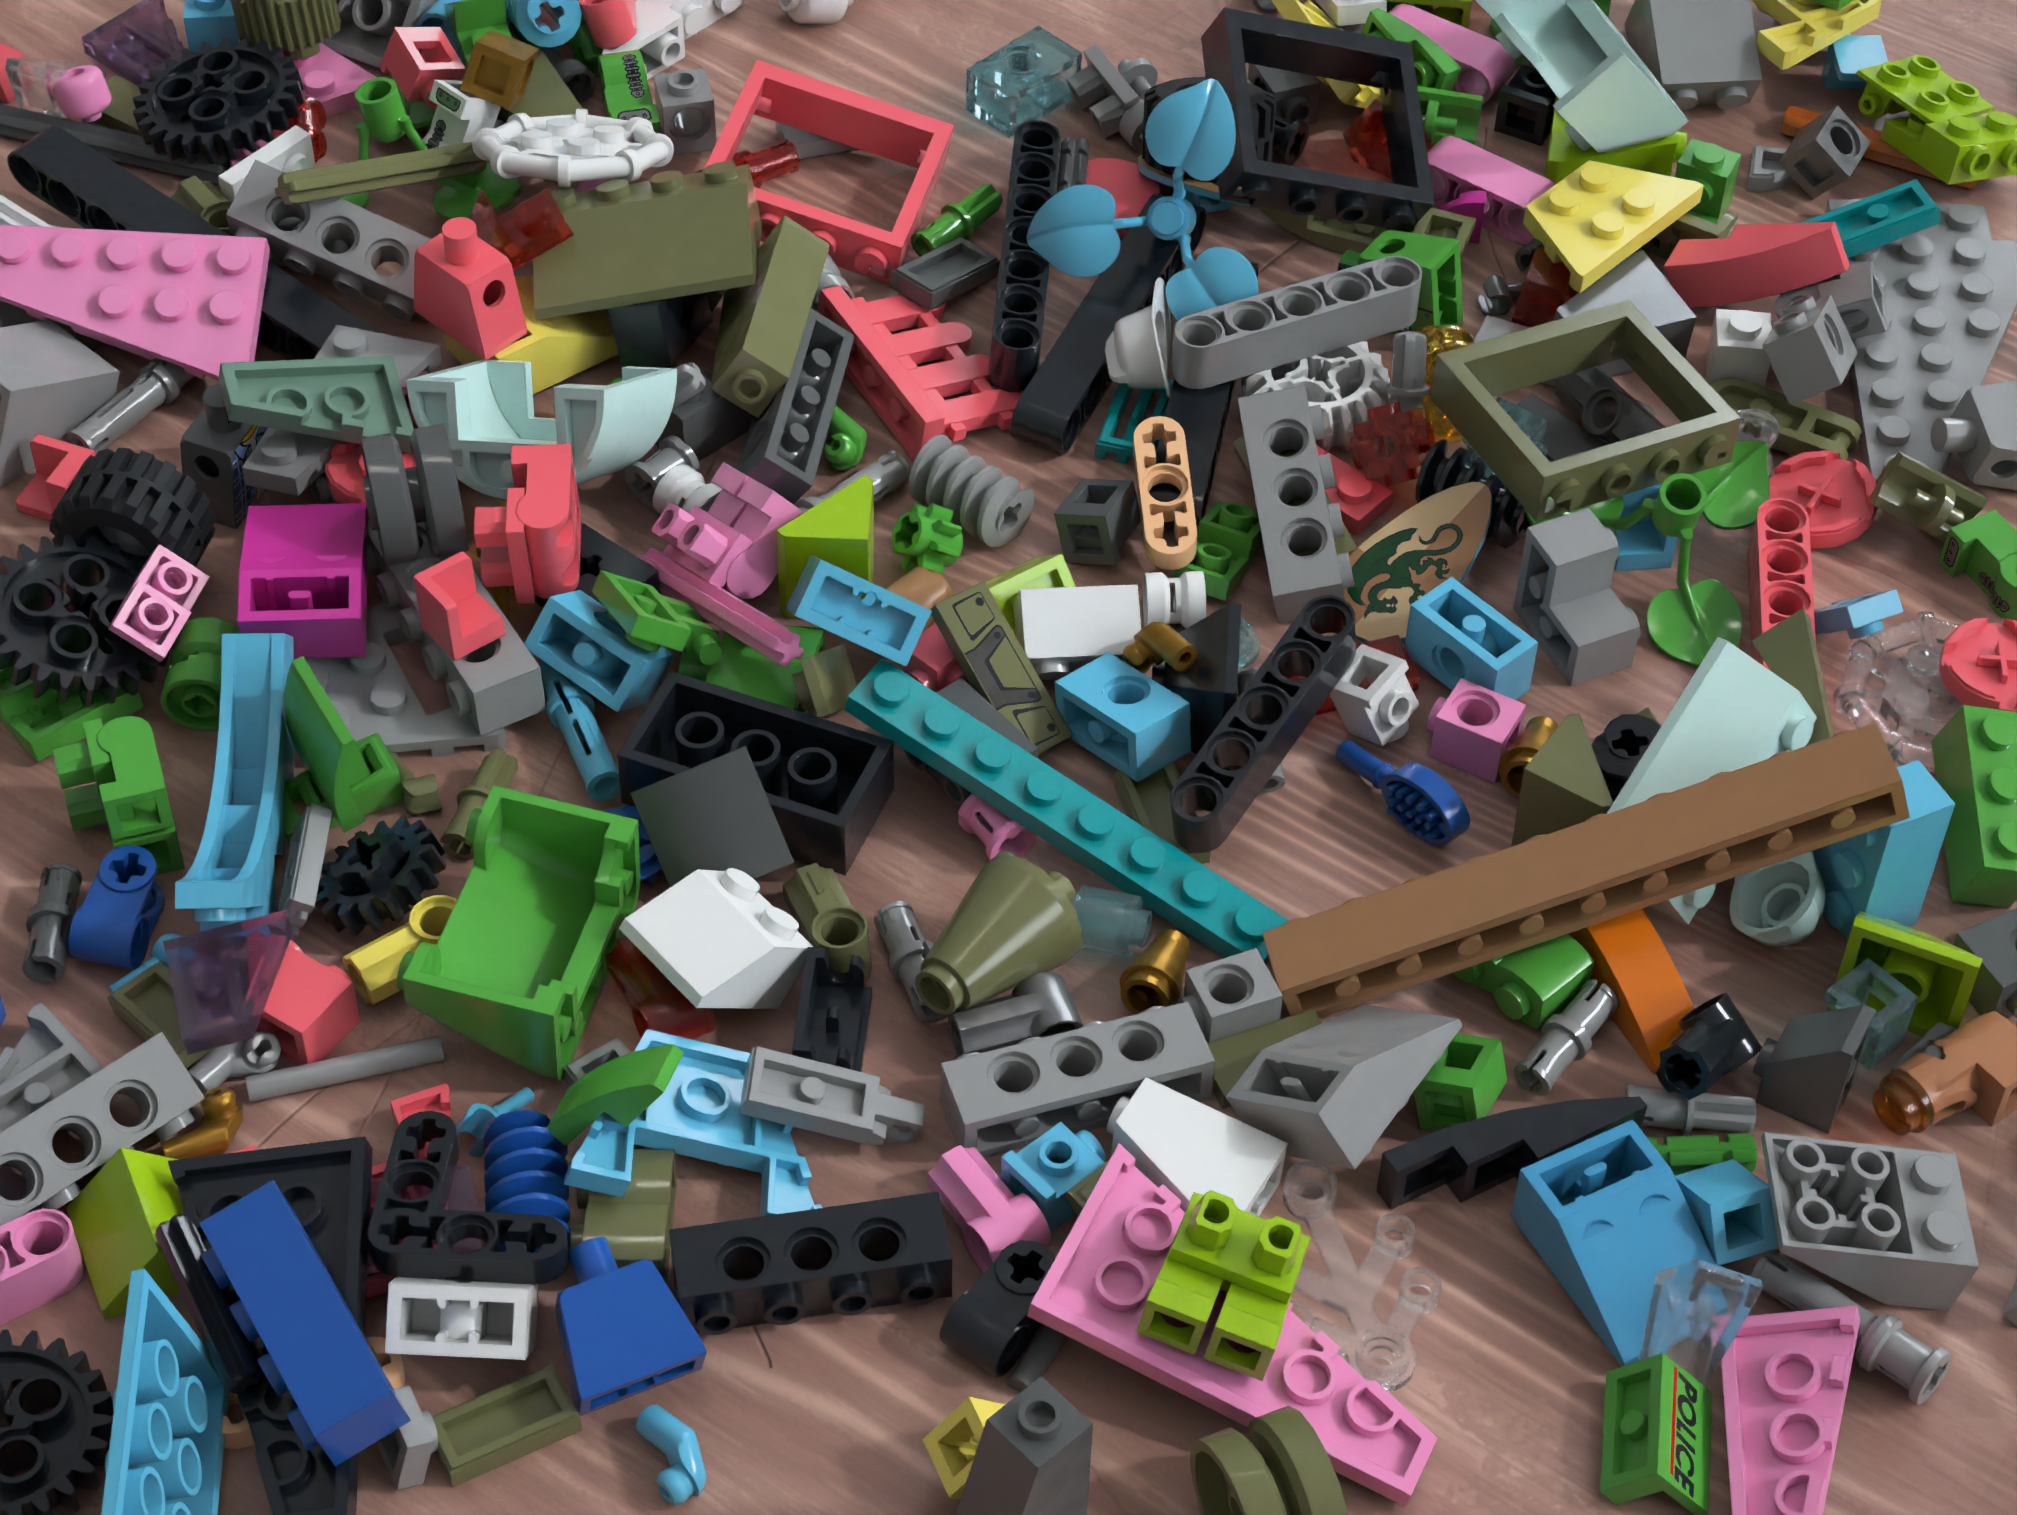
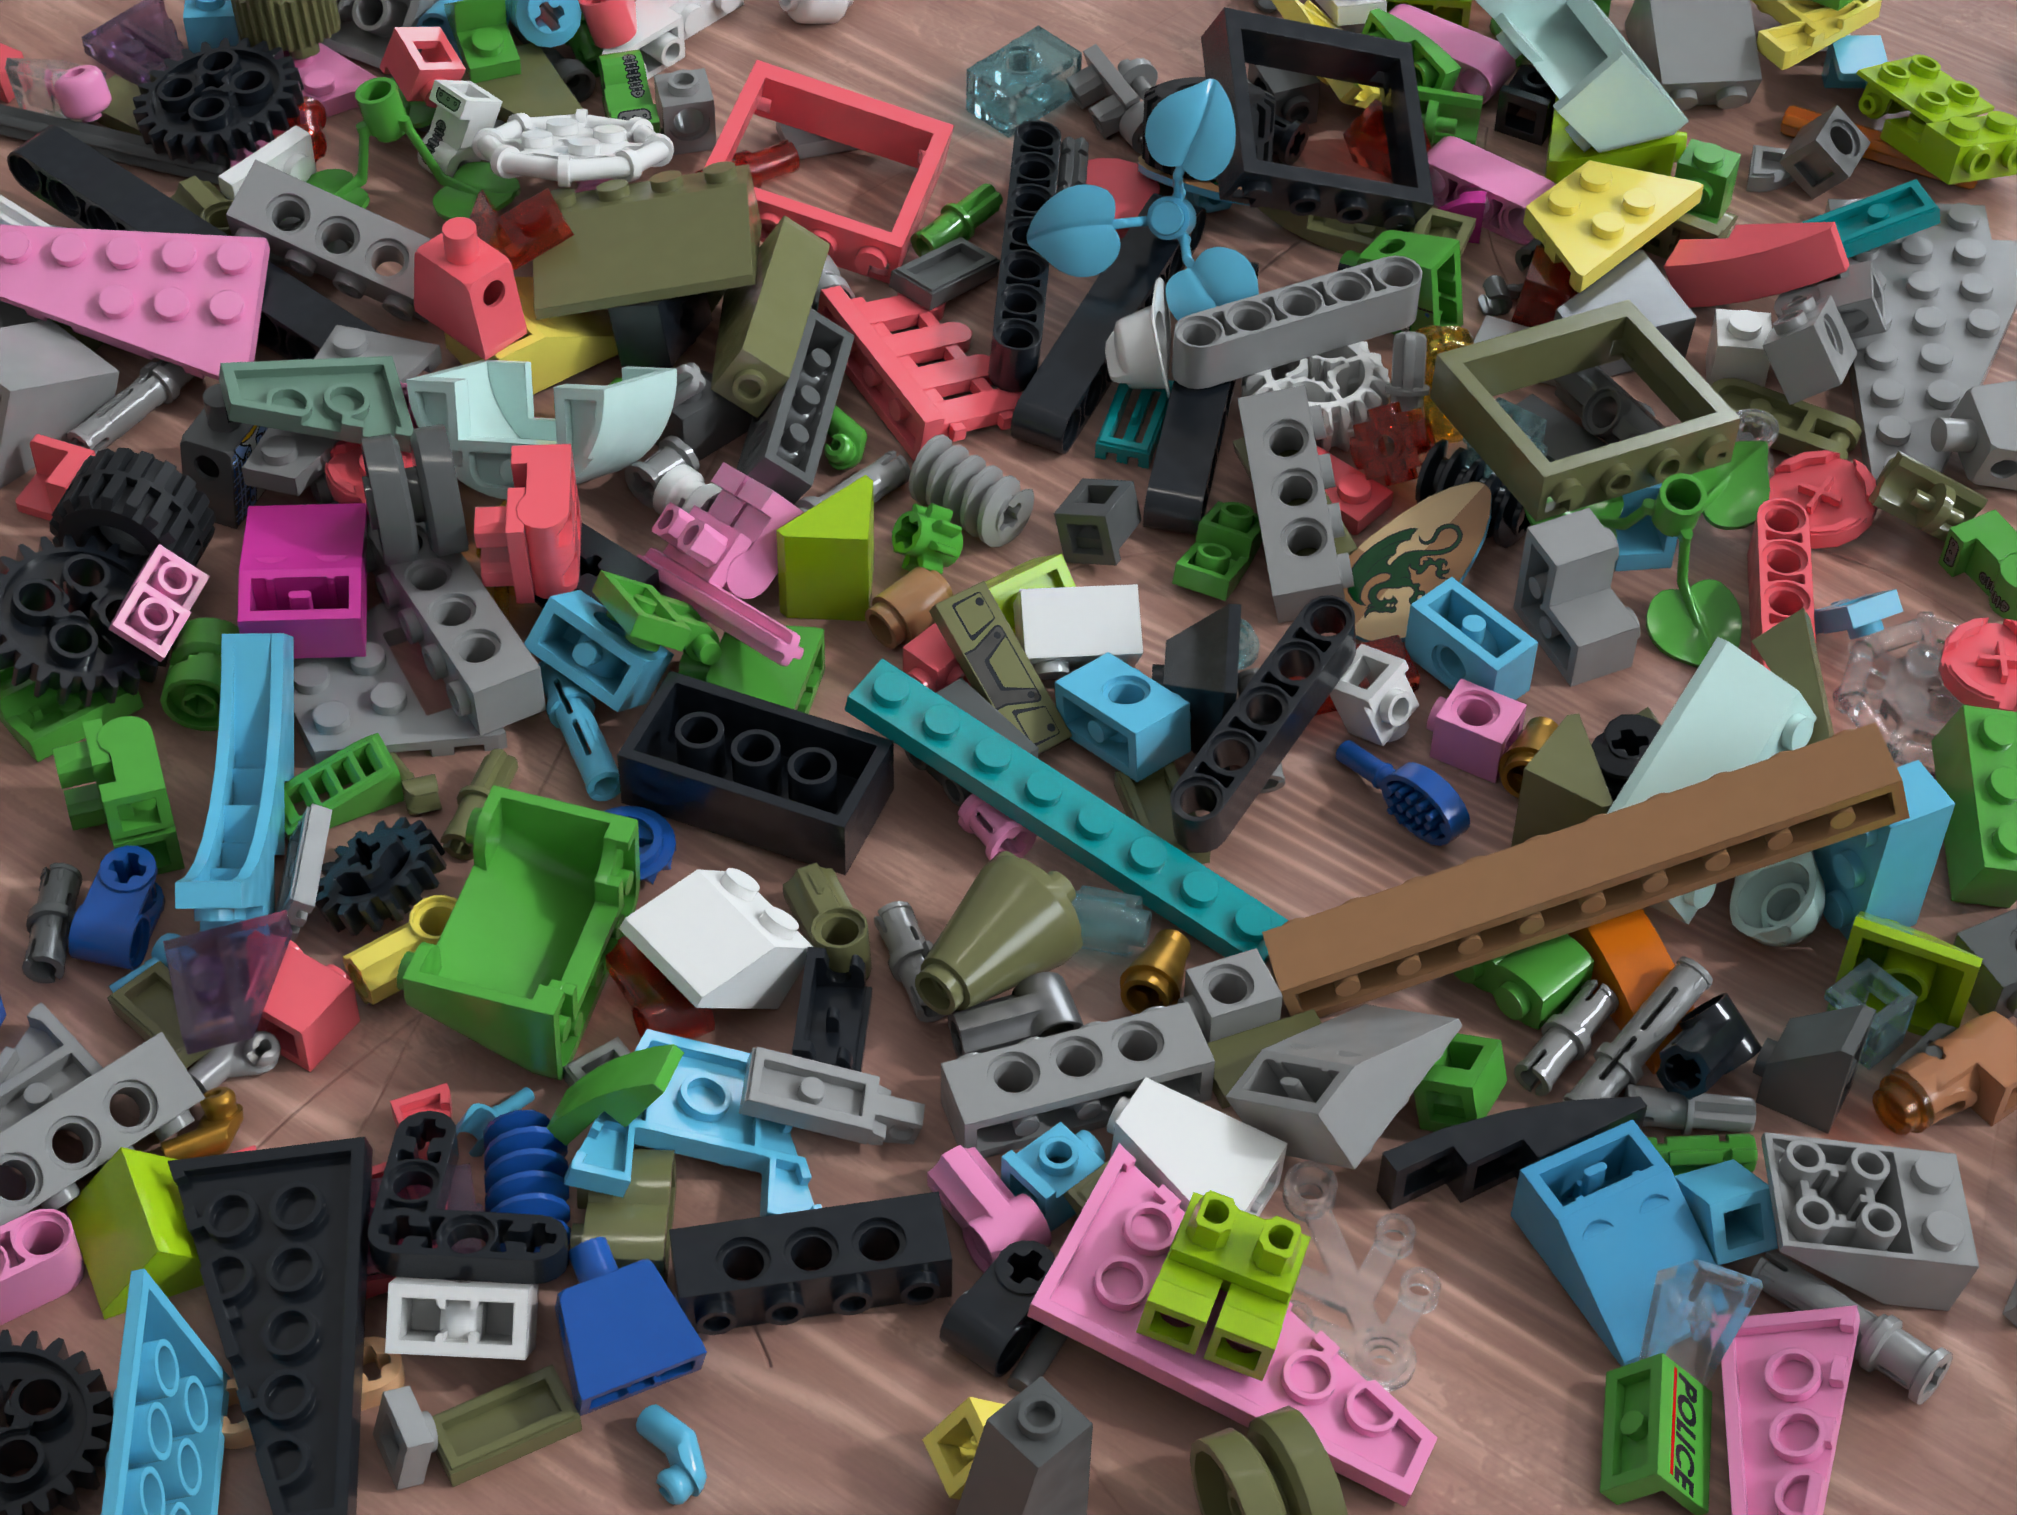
(208, 1305): black axle -> none
(303, 1324): blue brick -> none
(323, 743): bright green slope -> none
(344, 1068): light grey bar -> none
(378, 173): olive axle -> none
(453, 608): coral panel -> none
(499, 69): pearl gold brick -> none
(713, 820): dark grey slope -> none
(825, 680): olive slope -> none
(877, 622): medium azure window -> none
(1155, 512): light nougat beam -> none
(1157, 644): pearl gold arm -> none
(1187, 598): white wheel -> none
(1657, 1017): none -> light grey pin

